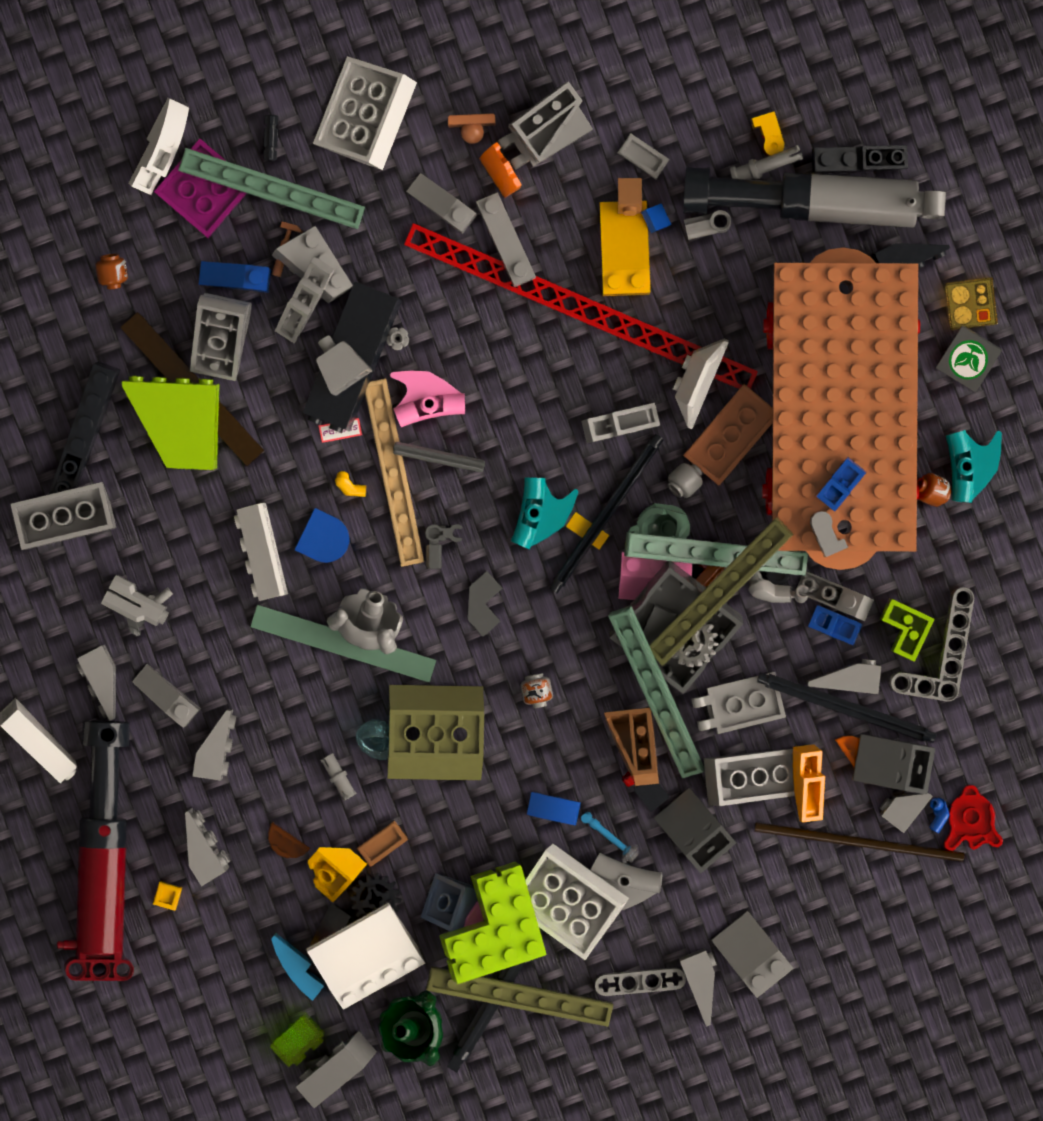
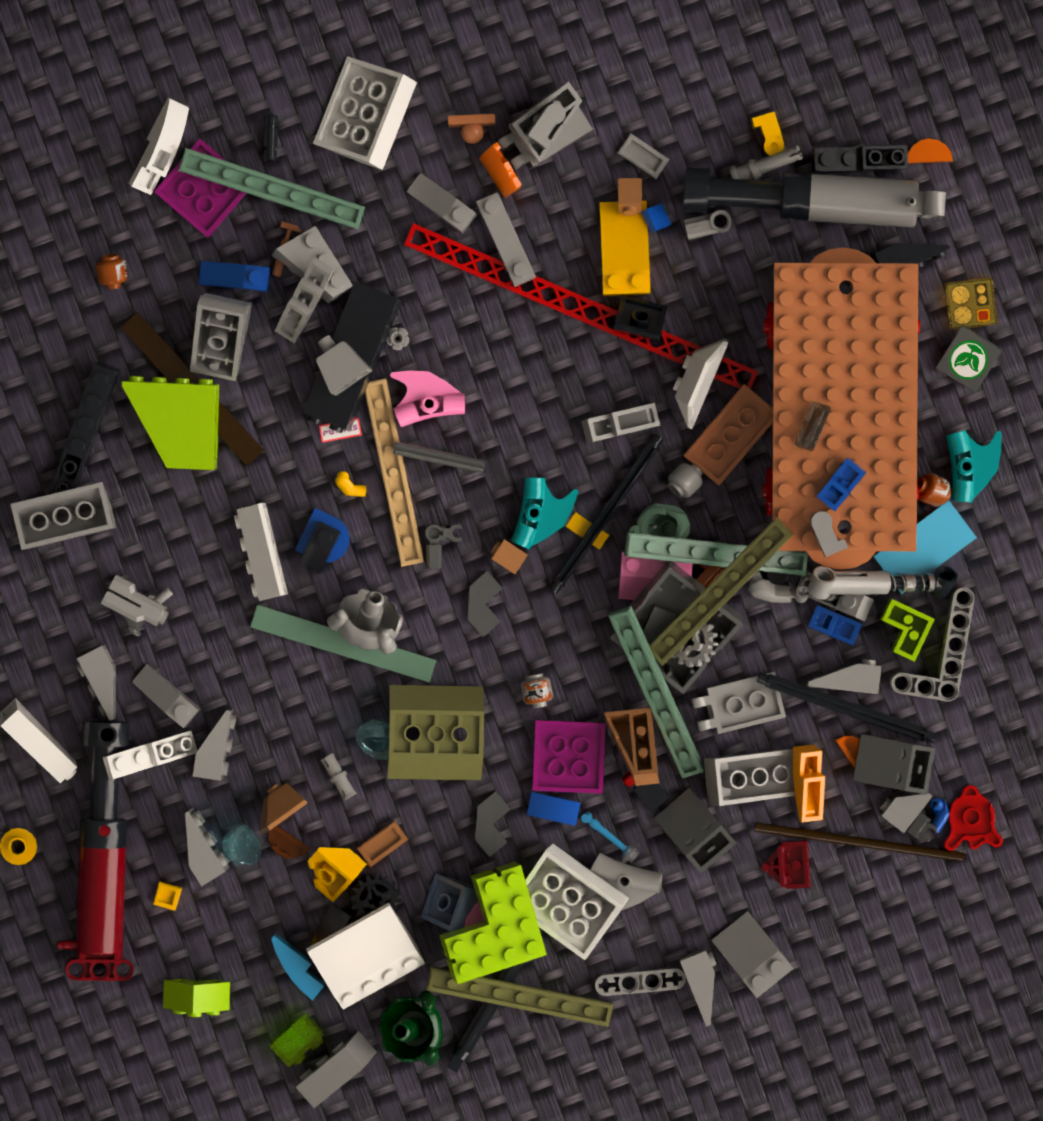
(28, 840): none -> yellow piece
(150, 755): none -> white slope
(196, 996): none -> lime brick
(241, 846): none -> clear light blue piece
(278, 806): none -> medium nougat slope
(320, 547): none -> black slope
(487, 814): none -> dark grey tile
(508, 556): none -> medium nougat brick
(544, 124): none -> light grey leg
(569, 756): none -> magenta plate
(640, 318): none -> black slope
(790, 865): none -> dark red slope
(812, 426): none -> clear smoke slope
(829, 582): none -> piece
(919, 827): none -> dark grey tile
(929, 152): none -> orange tile
(937, 540): none -> medium azure tile

